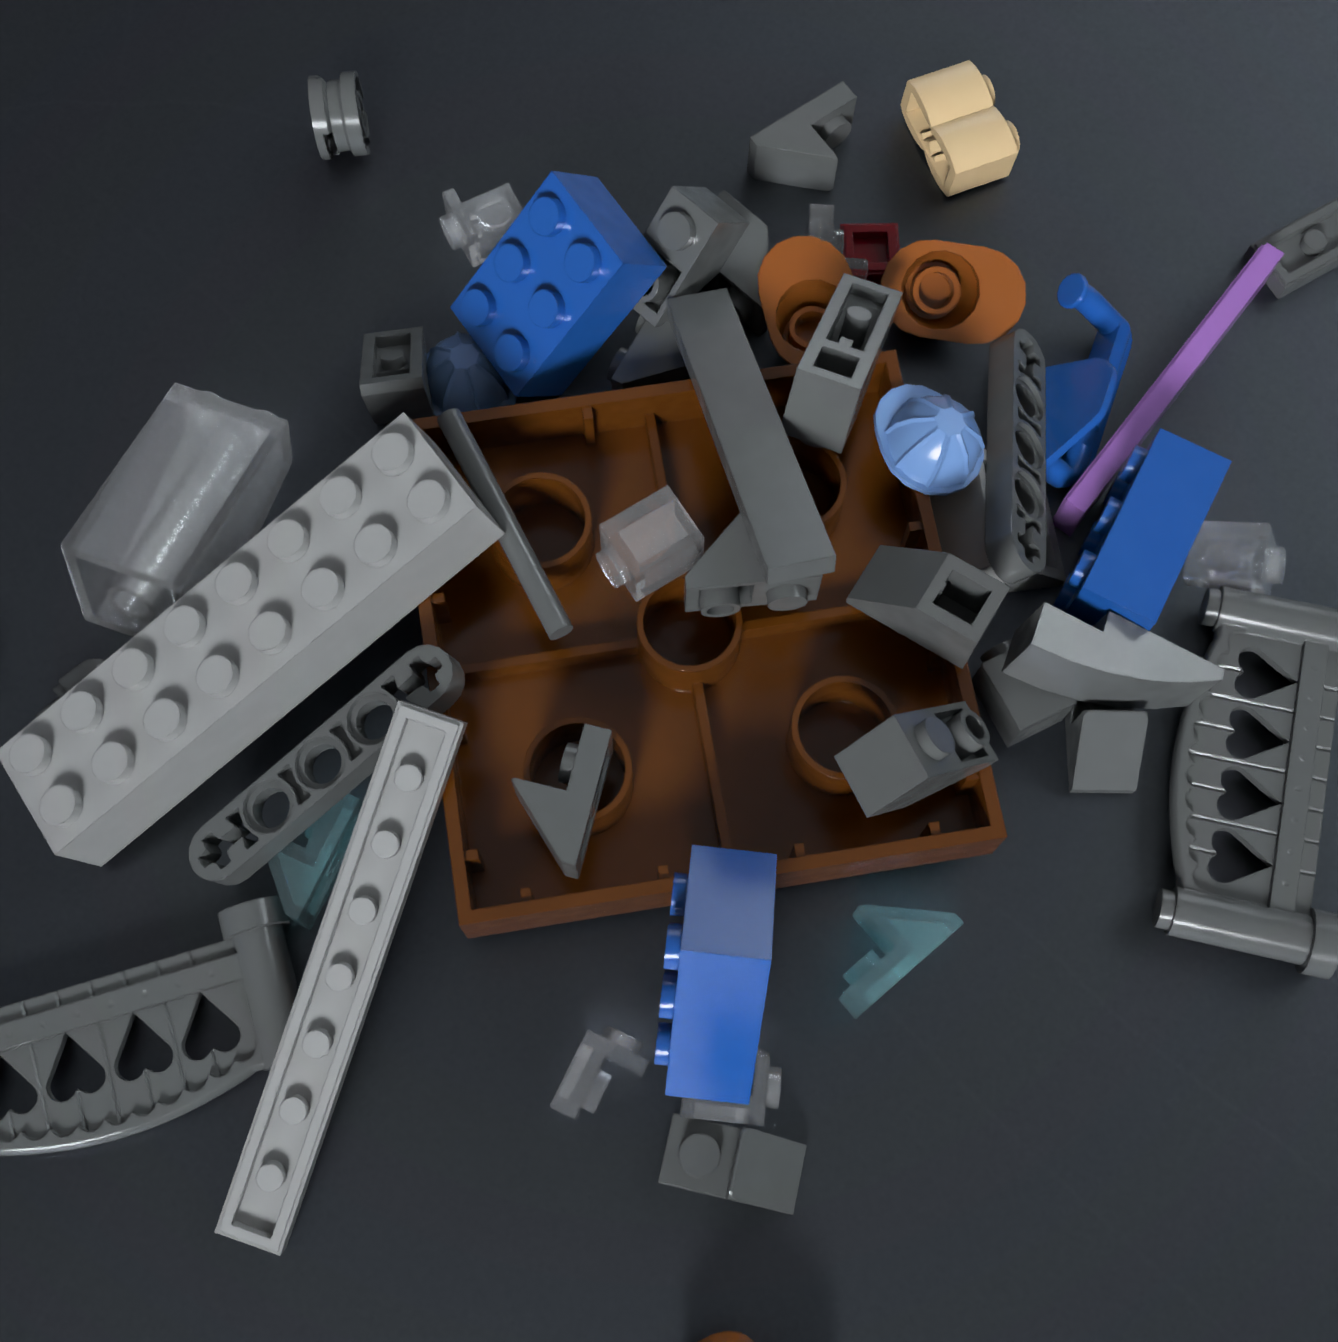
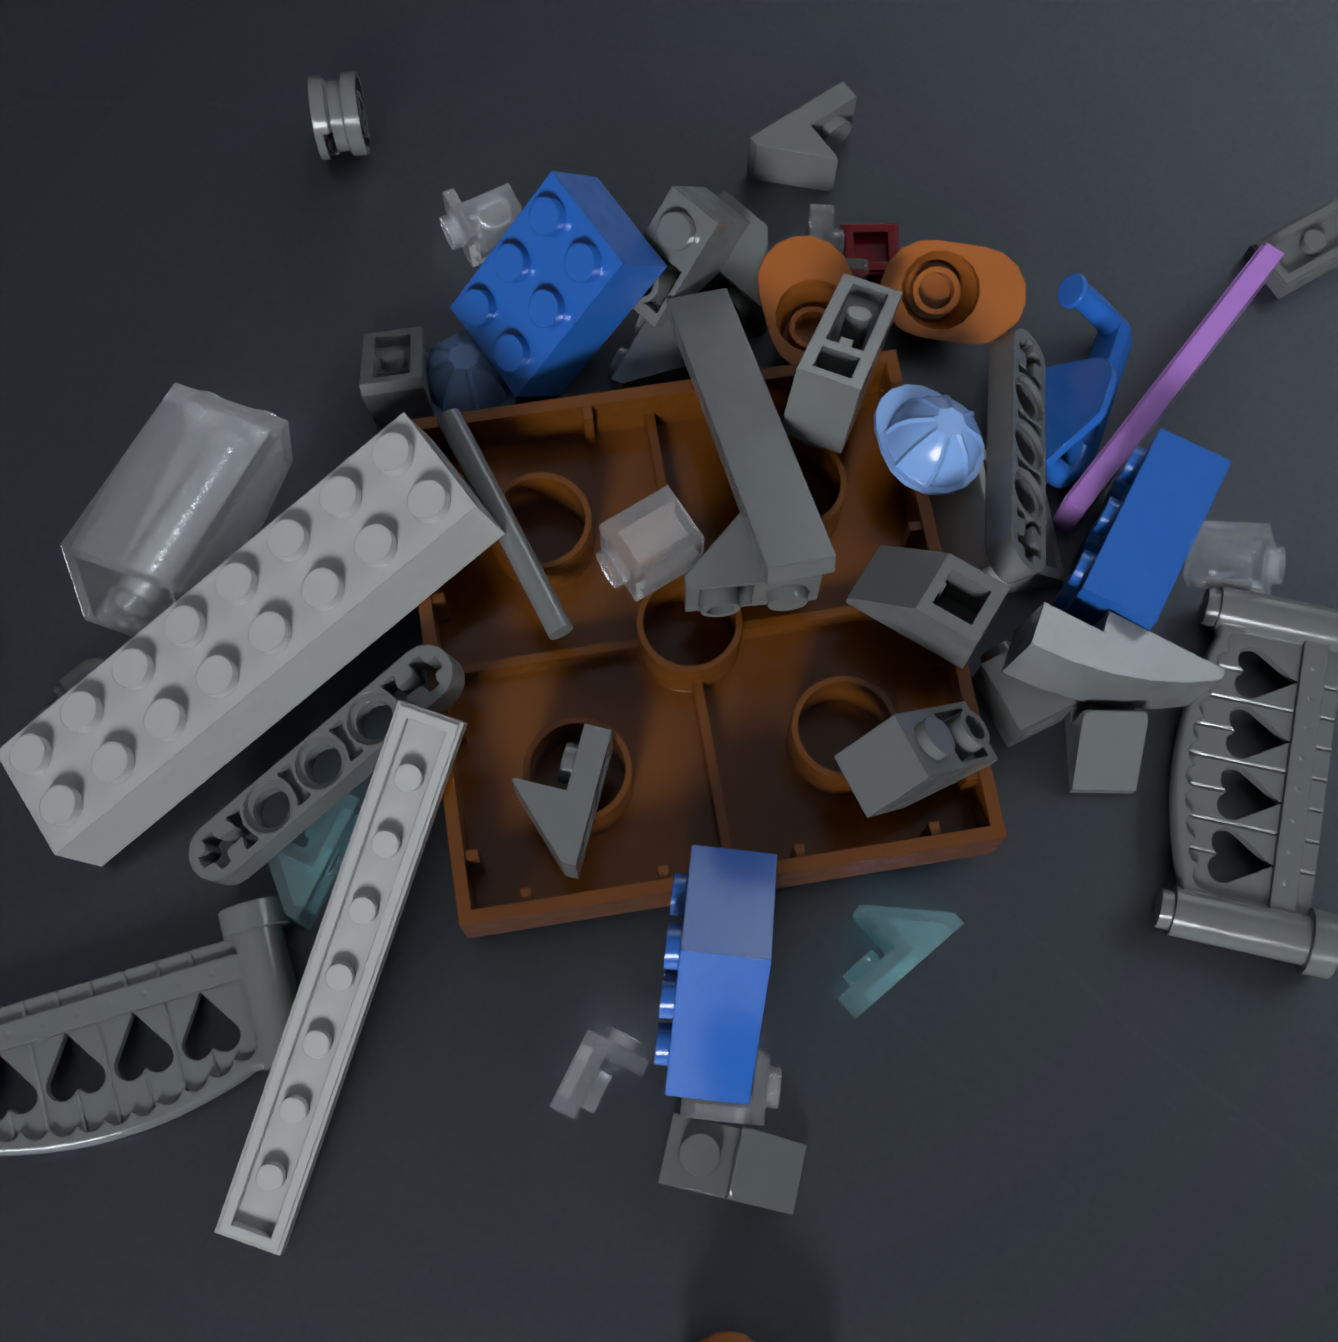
(959, 127): tan brick -> none

